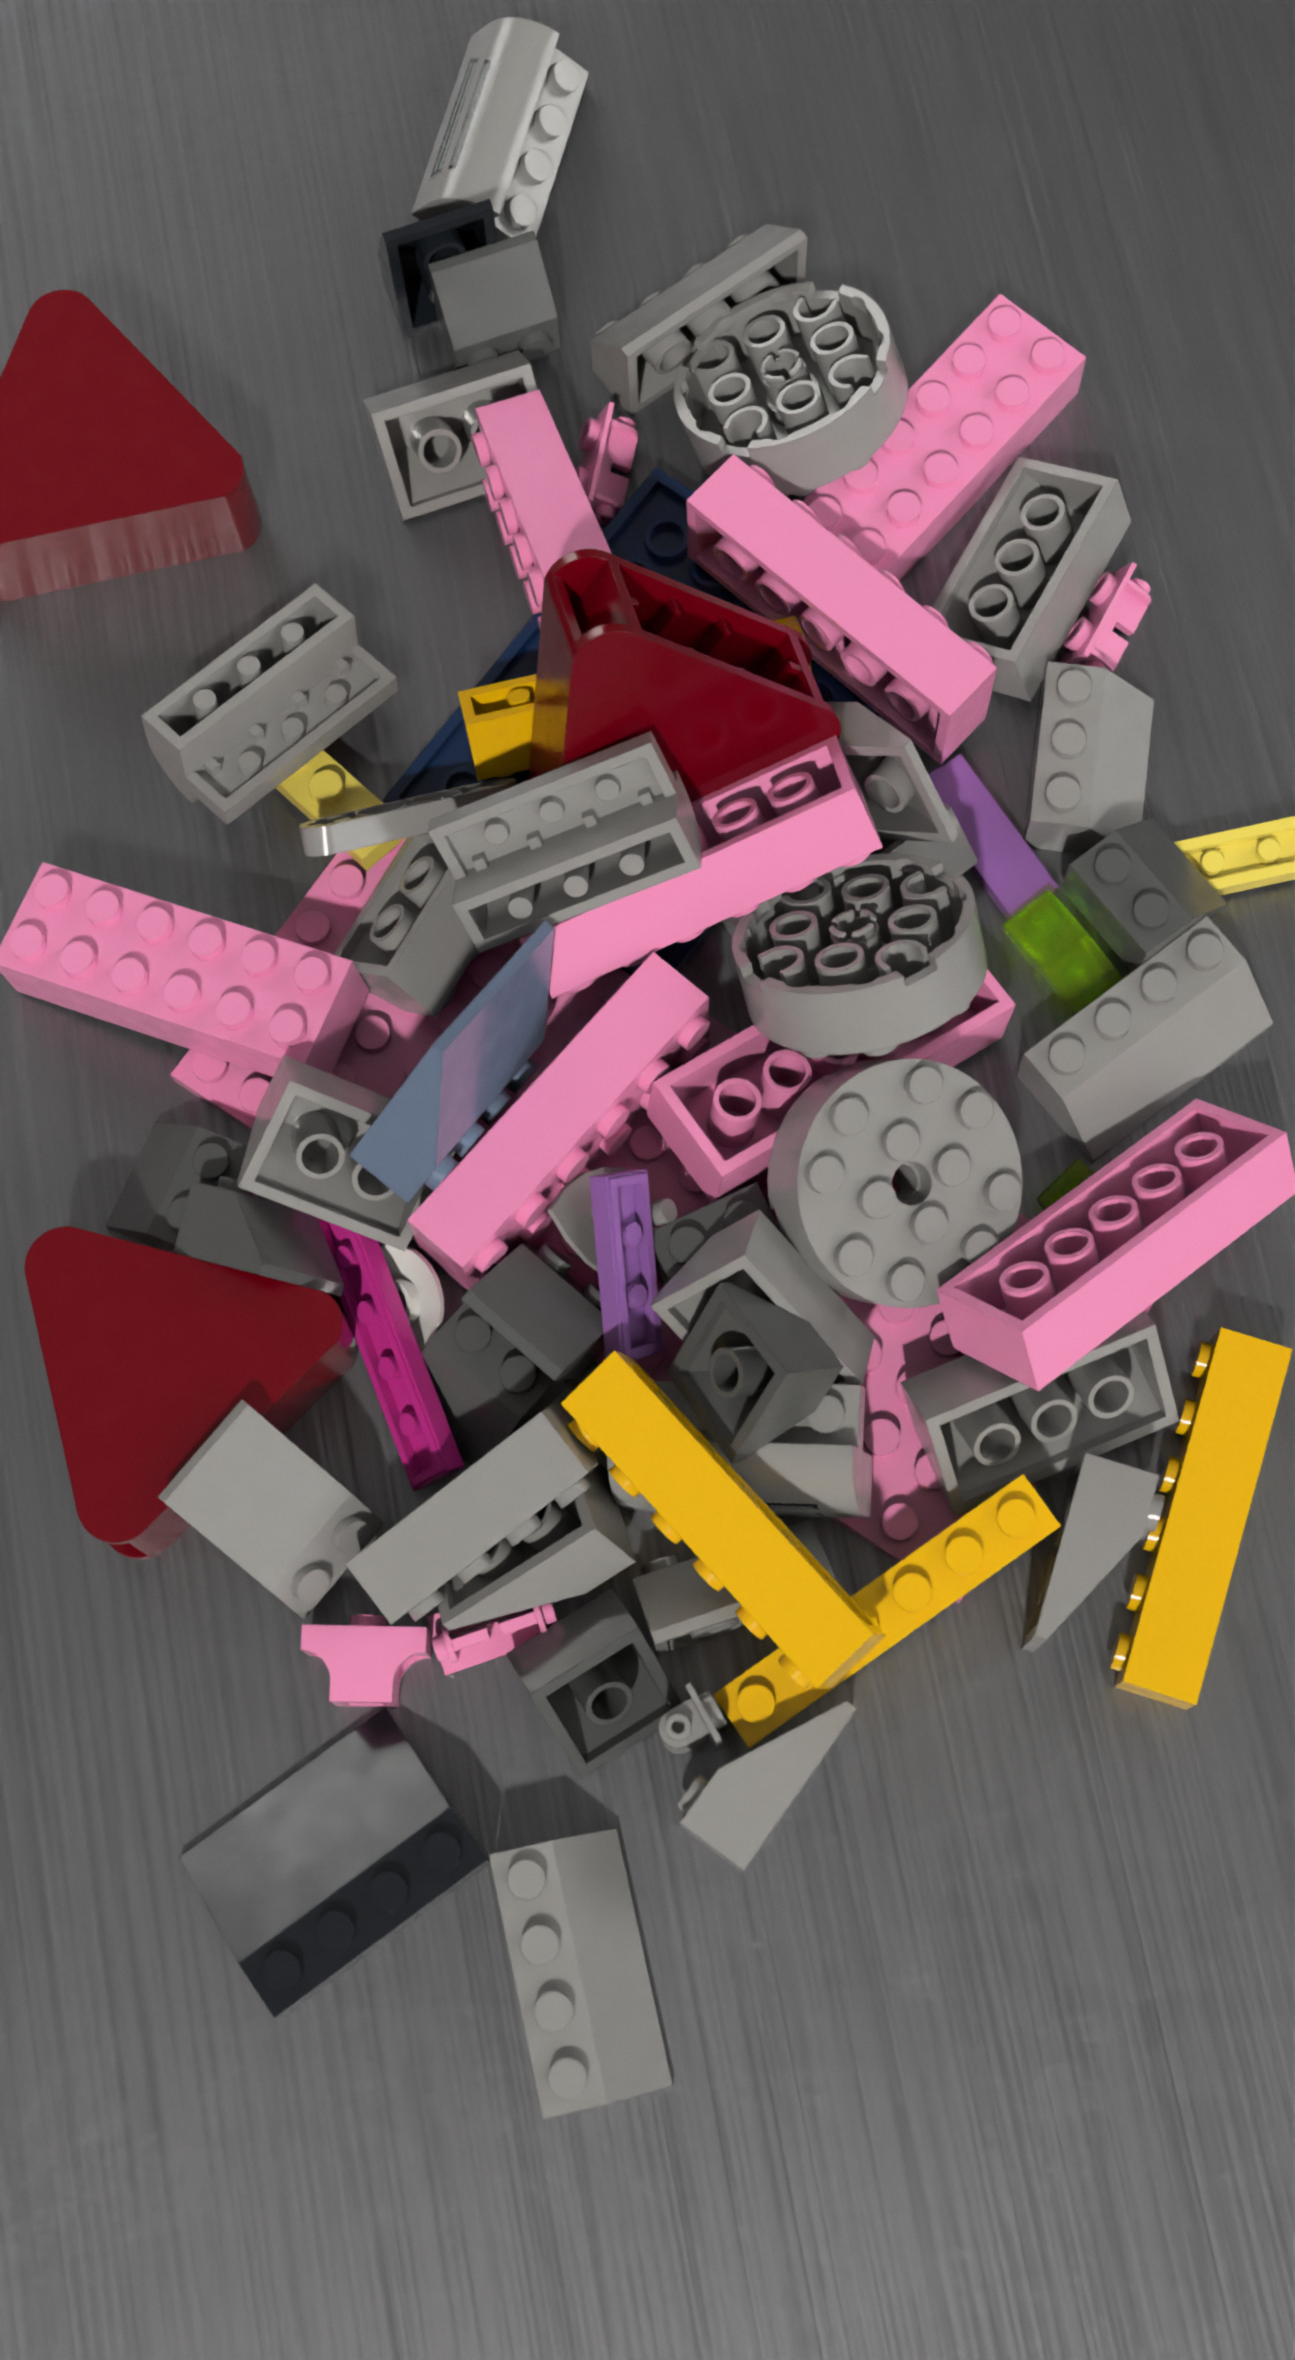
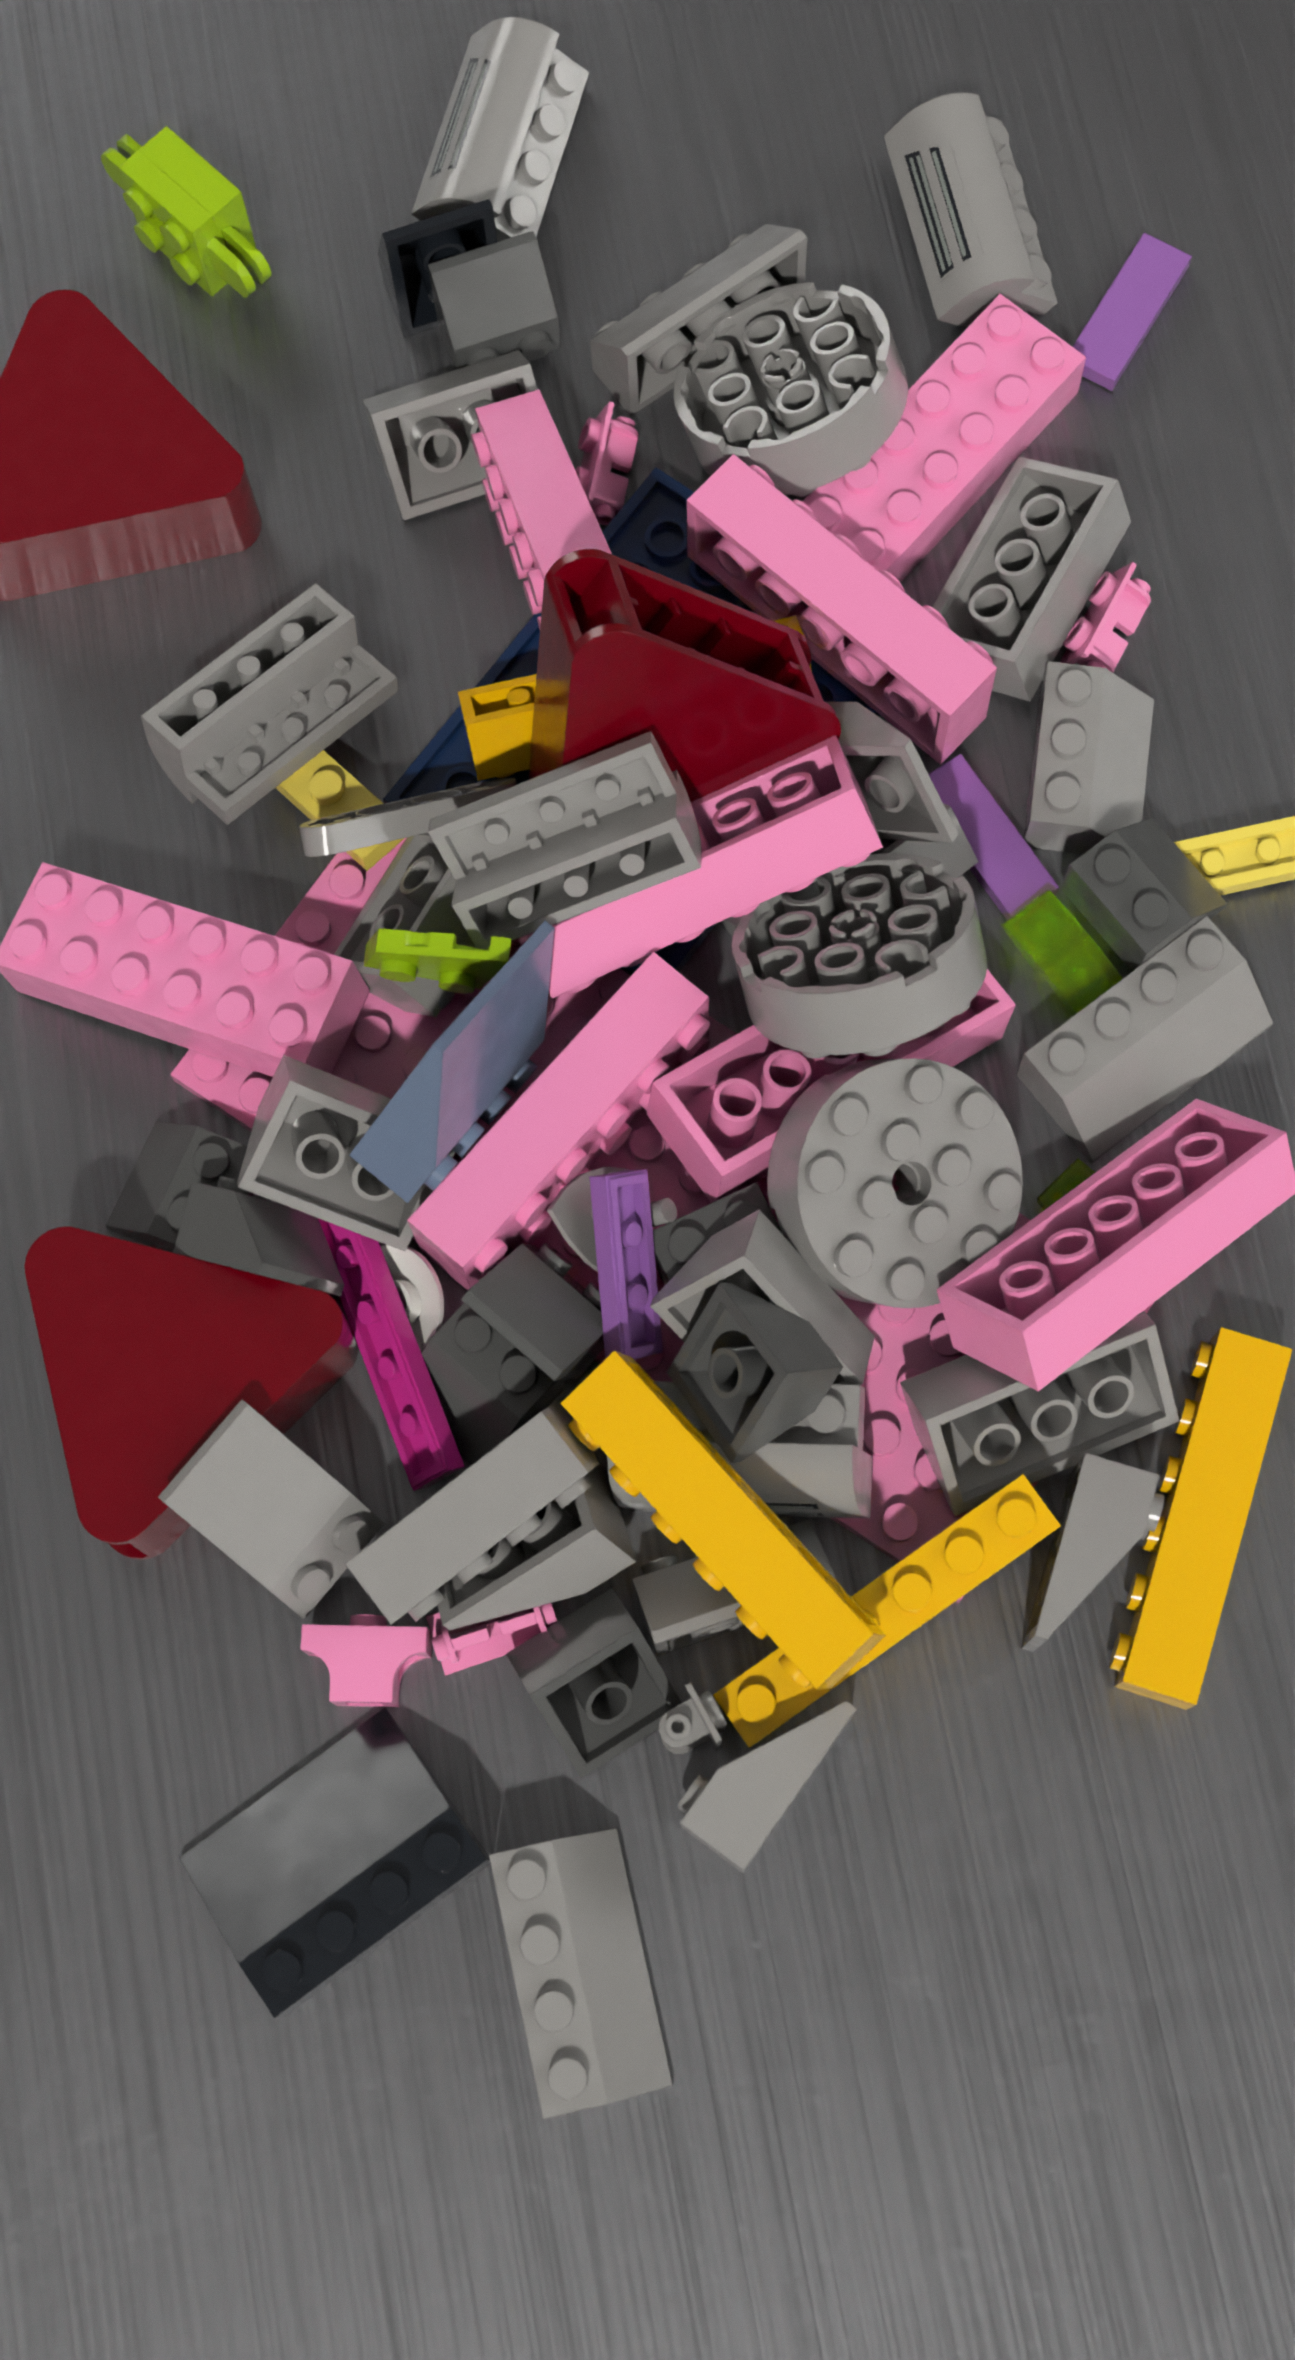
(187, 212): none -> lime brick
(435, 956): none -> lime wing
(967, 210): none -> light grey brick
(1130, 309): none -> medium lavender tile

